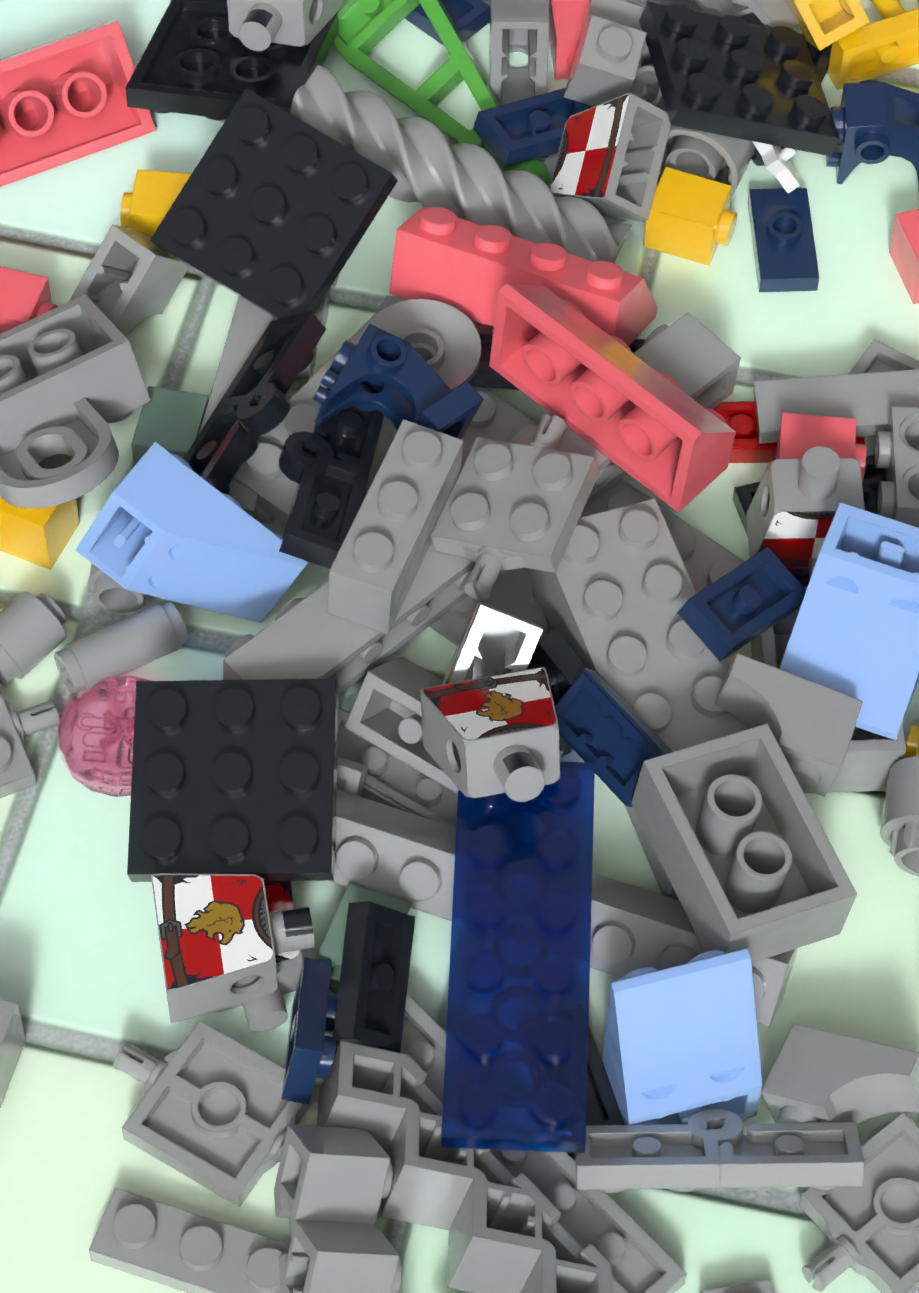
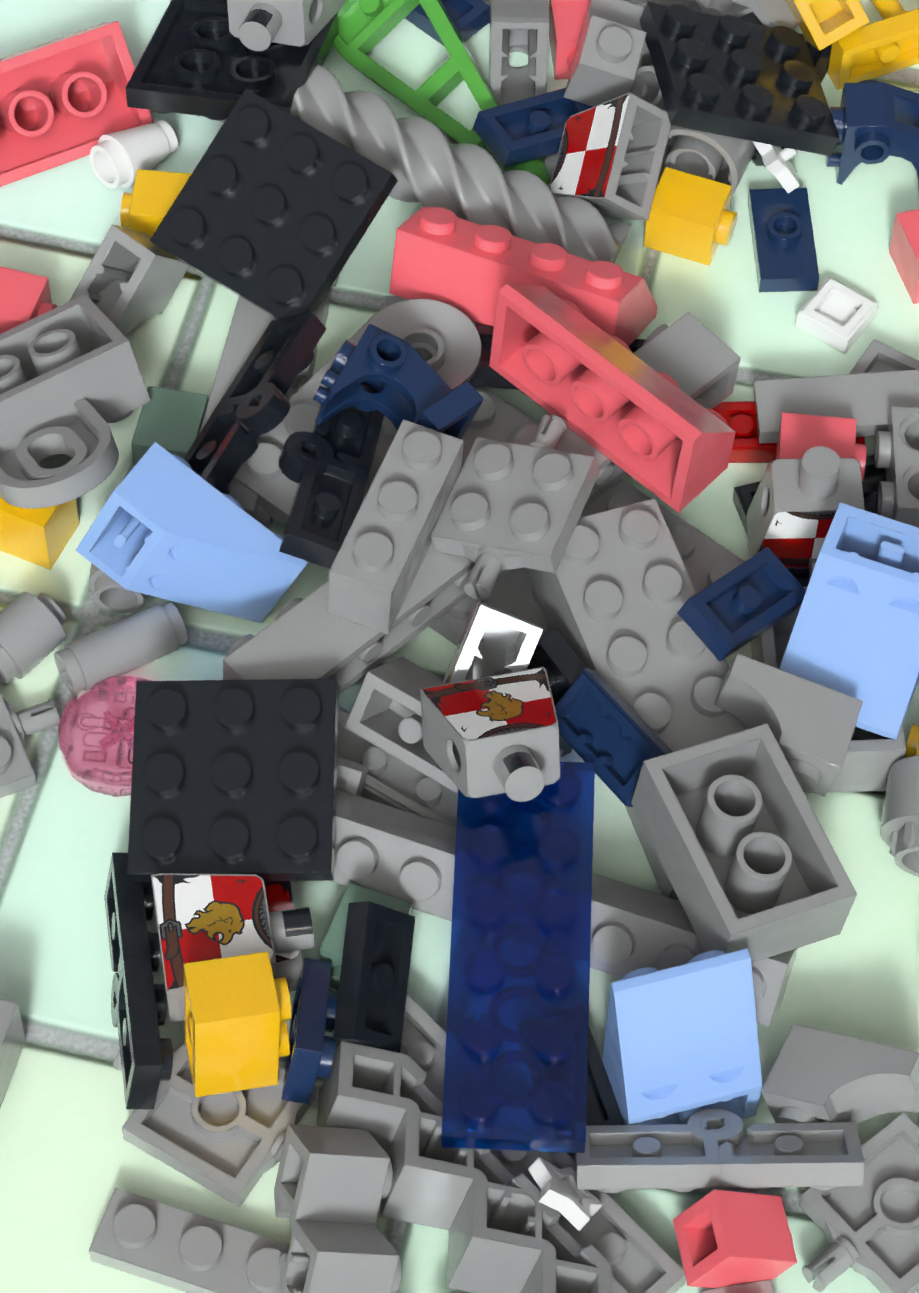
(125, 151): none -> white cone
(136, 1002): none -> black hinge
(234, 1023): none -> yellow brick
(561, 1193): none -> white piece
(734, 1239): none -> coral brick
(836, 315): none -> white tile

